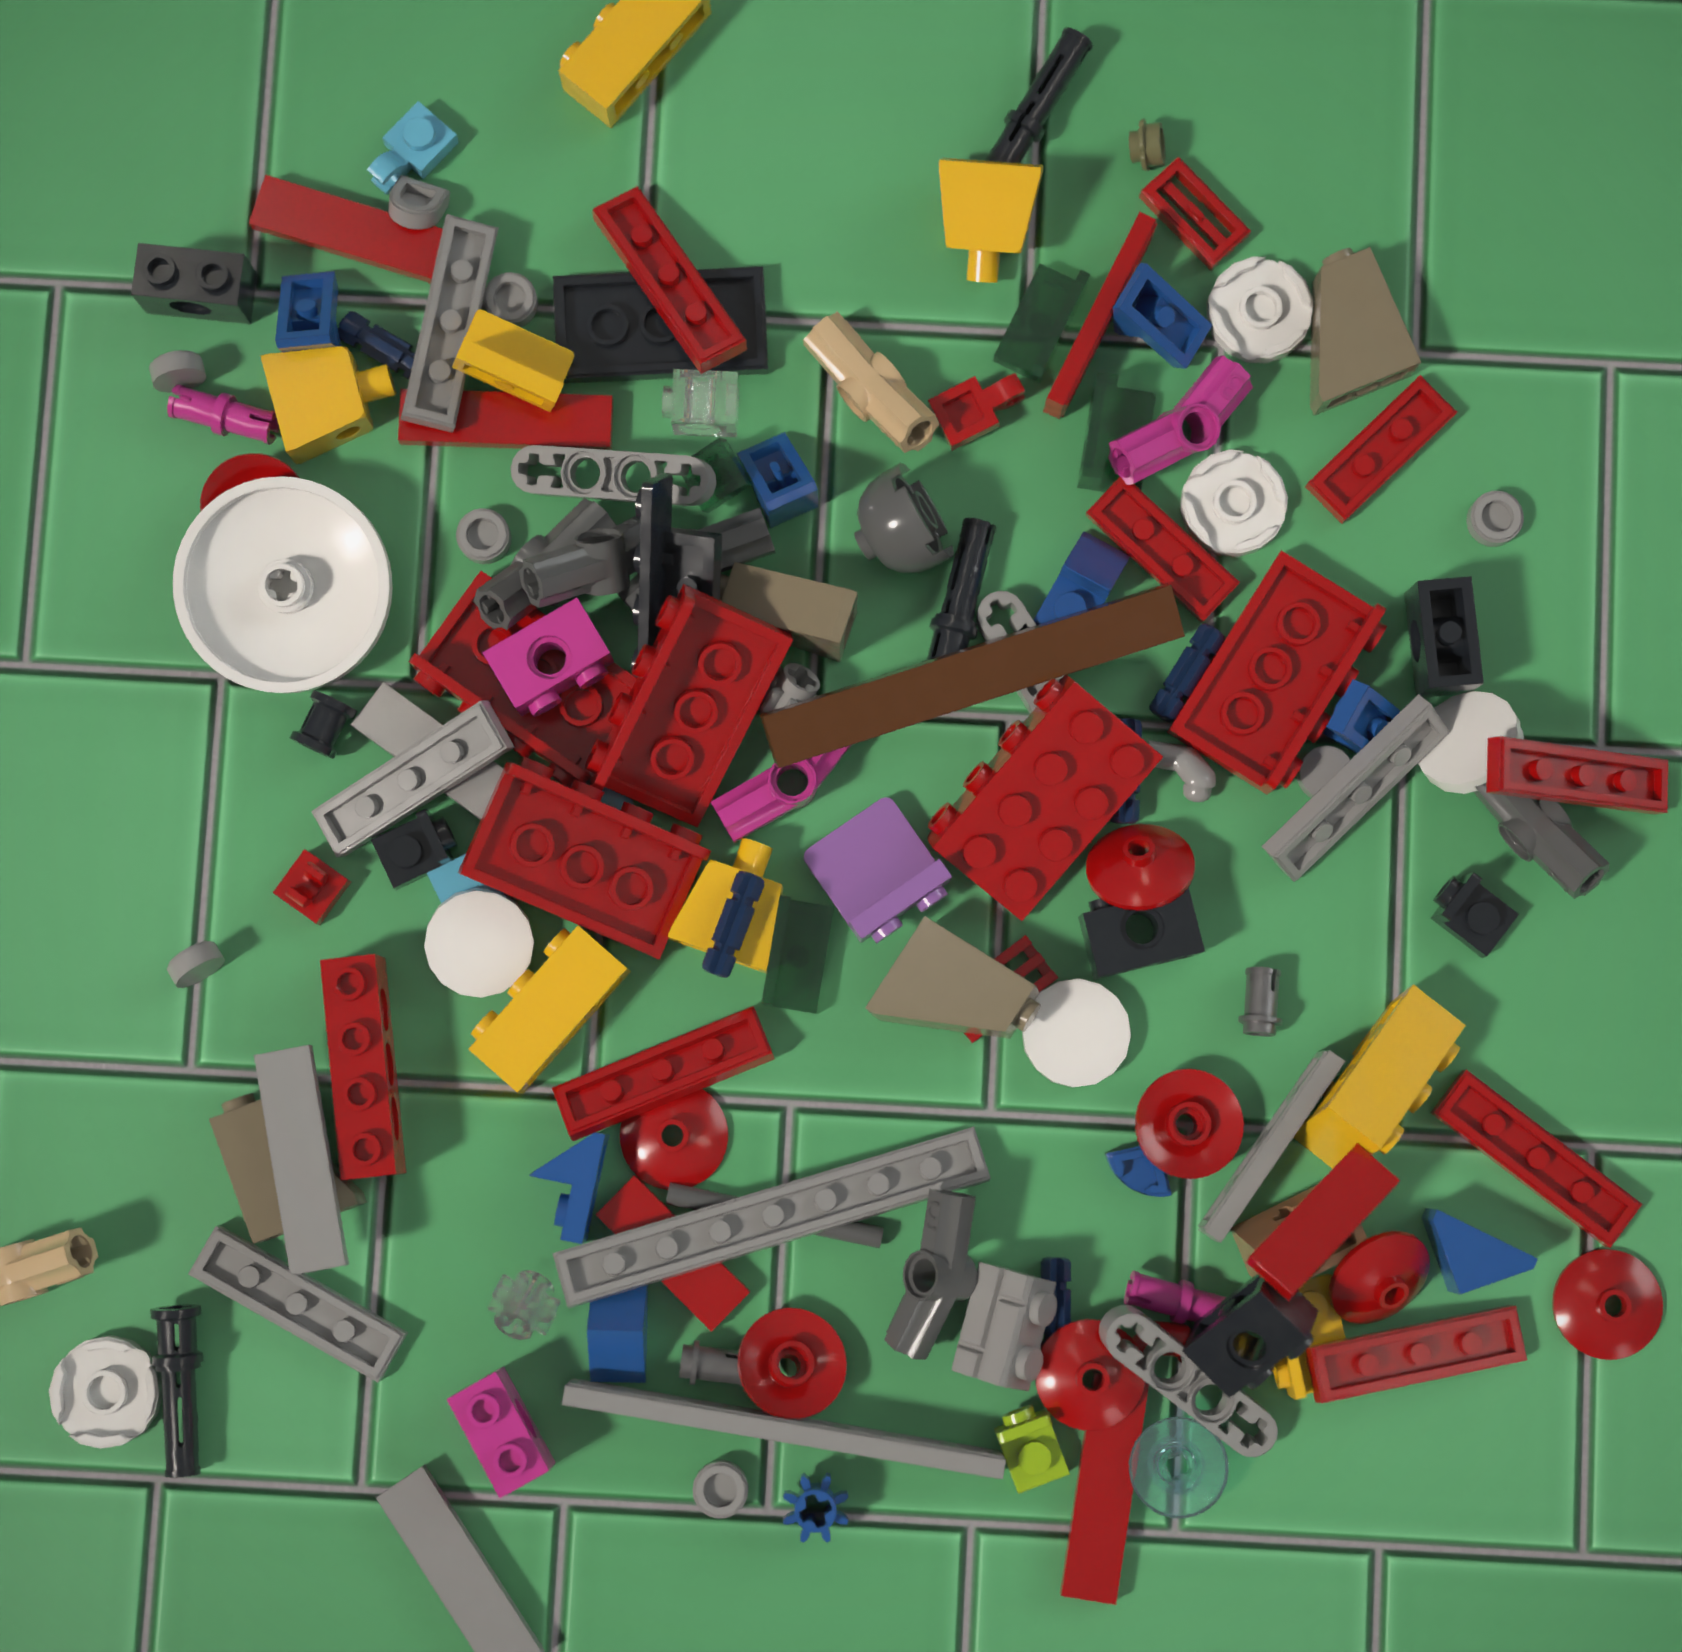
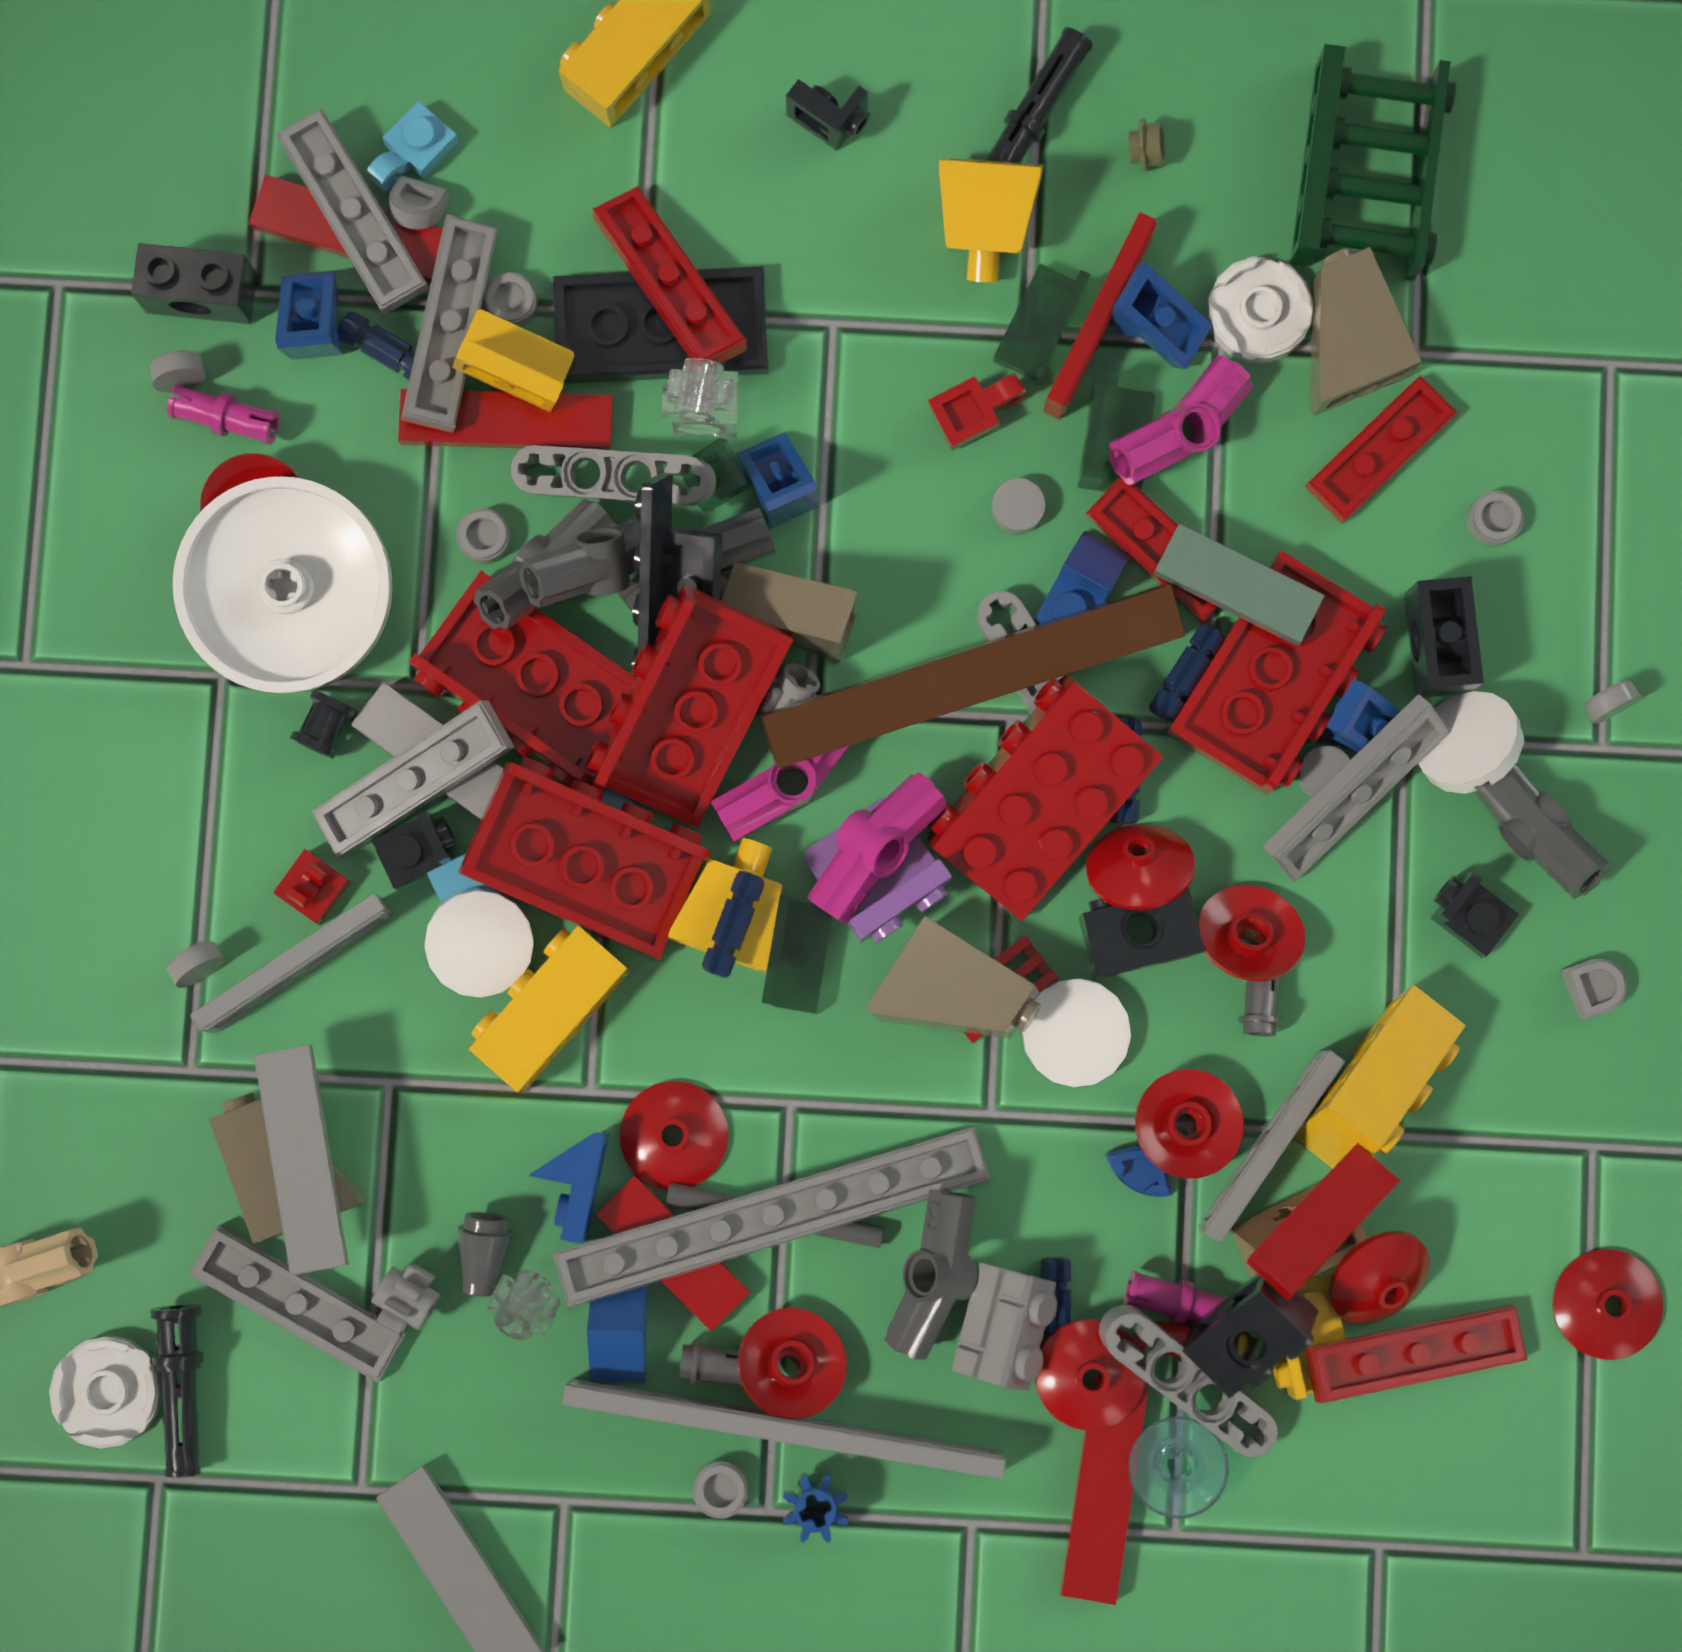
(292, 964): none -> light grey tile
(322, 398): yellow torso -> none
(352, 211): none -> light grey tile
(362, 1066): red brick -> none
(405, 1298): none -> light grey gear
(482, 1251): none -> dark grey cone
(501, 1432): dark pink brick -> none
(518, 656): dark pink brick -> none
(663, 1073): red tile -> none
(699, 390): none -> clear gear
(819, 112): none -> black bracket
(870, 384): tan piece -> none
(875, 845): none -> dark pink piece
(900, 524): dark grey cylinder -> none
(955, 623): black pin -> none
(1018, 506): none -> light grey tile
(1030, 1448): lime bracket -> none
(1180, 227): red tile -> none
(1189, 766): light grey arm -> none
(1233, 503): white tile -> none
(1239, 584): none -> sand green tile
(1256, 916): none -> red dish
(1329, 131): none -> dark green fence
(1470, 1256): blue slope -> none
(1536, 1158): red tile -> none
(1576, 775): red tile -> none
(1595, 987): none -> light grey tile
(1611, 701): none -> light grey tile

